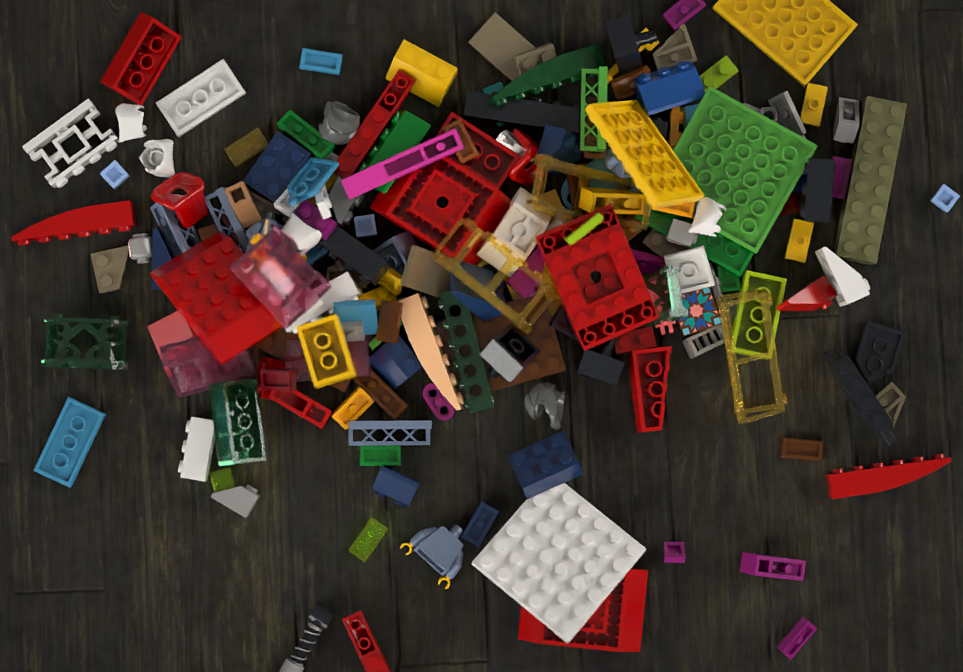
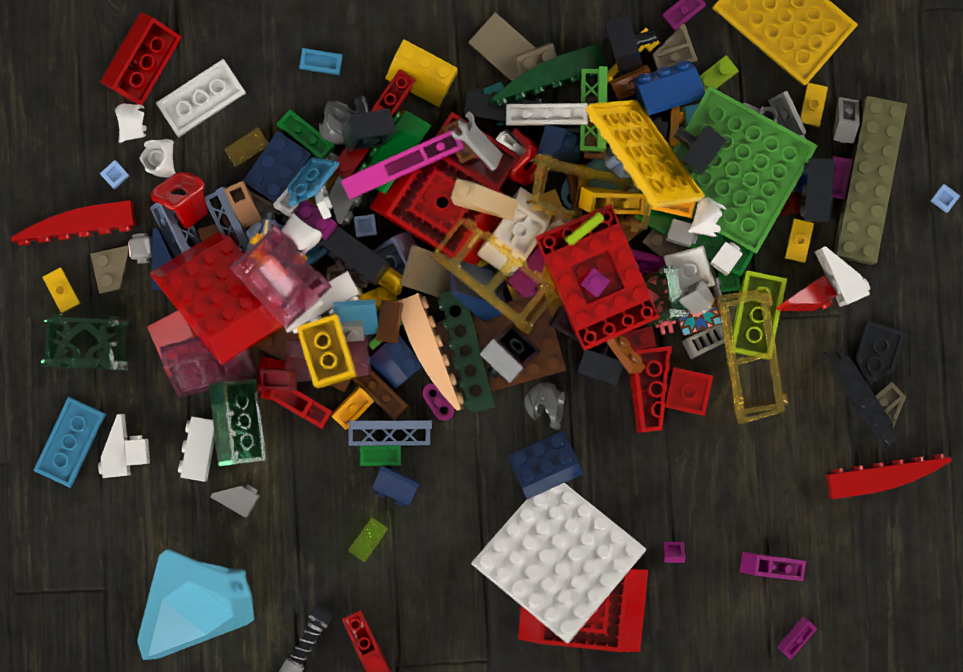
(61, 290): none -> yellow plate
(62, 130): white fence -> none
(113, 456): none -> white slope
(137, 451): none -> white brick
(191, 605): none -> medium azure panel
(222, 479): clear neon green plate -> none
(367, 128): none -> black brick
(439, 549): sand blue torso -> none
(478, 141): none -> light grey flag
(480, 524): dark blue plate -> none
(483, 200): none -> tan slope
(546, 114): none -> white tile
(595, 282): none -> magenta plate
(626, 355): none -> dark orange plate
(688, 391): none -> red plate
(697, 298): none -> light grey slope
(701, 149): none -> black brick
(726, 258): none -> white brick
(801, 449): reddish brown tile -> none

